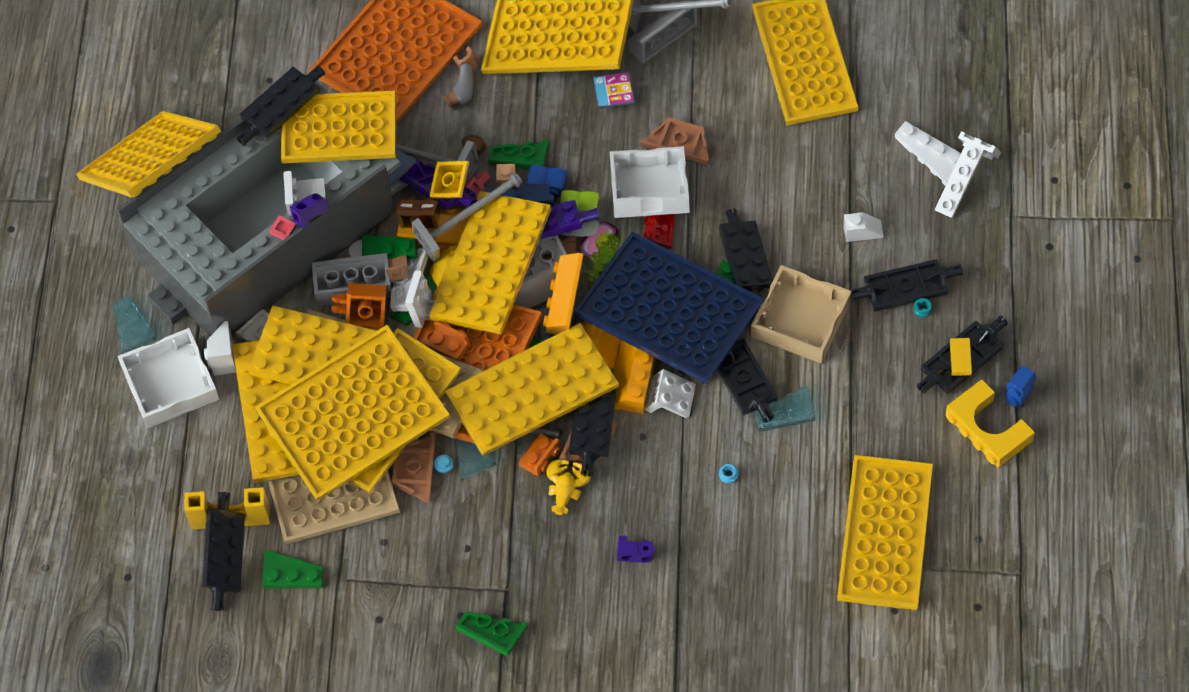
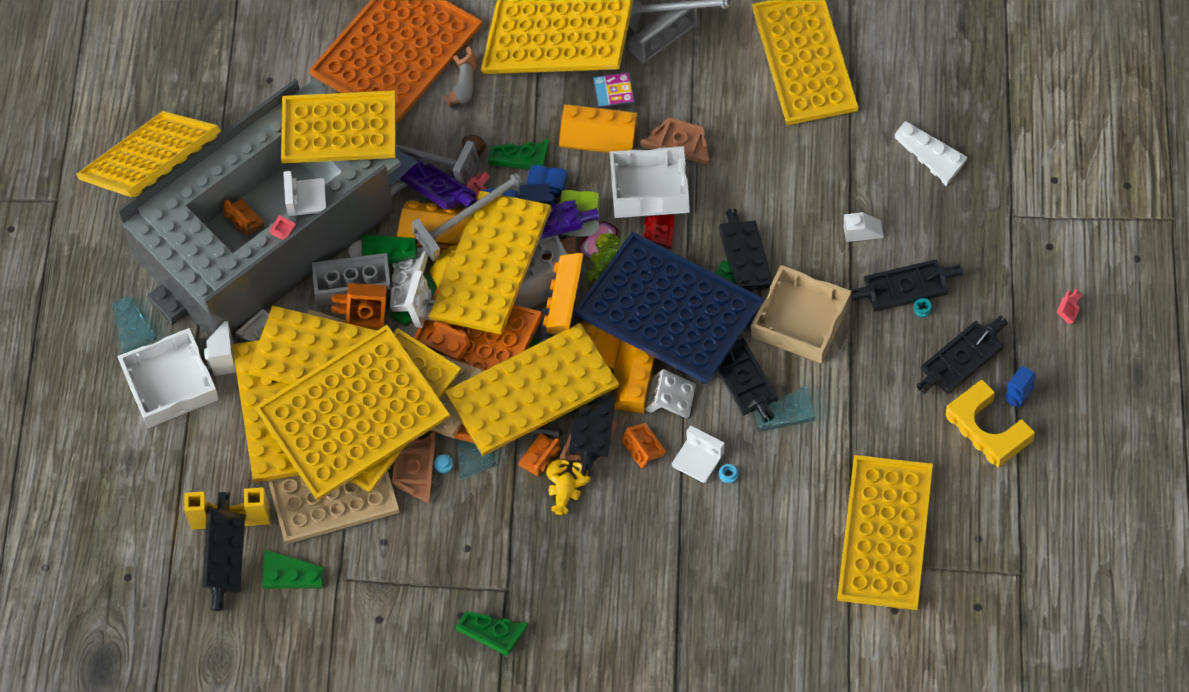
(242, 217): none -> orange bracket
(279, 103): black plate -> none
(308, 209): dark purple leg -> none
(398, 268): medium nougat bracket -> none
(411, 209): reddish brown slope -> none
(449, 179): yellow slope -> none
(503, 173): light nougat brick -> none
(597, 129): none -> light orange slope
(634, 551): dark purple leg -> none
(642, 444): none -> orange bracket
(699, 454): none -> white bracket
(960, 356): yellow tile -> none
(963, 172): white bracket -> none
(1068, 307): none -> coral plate

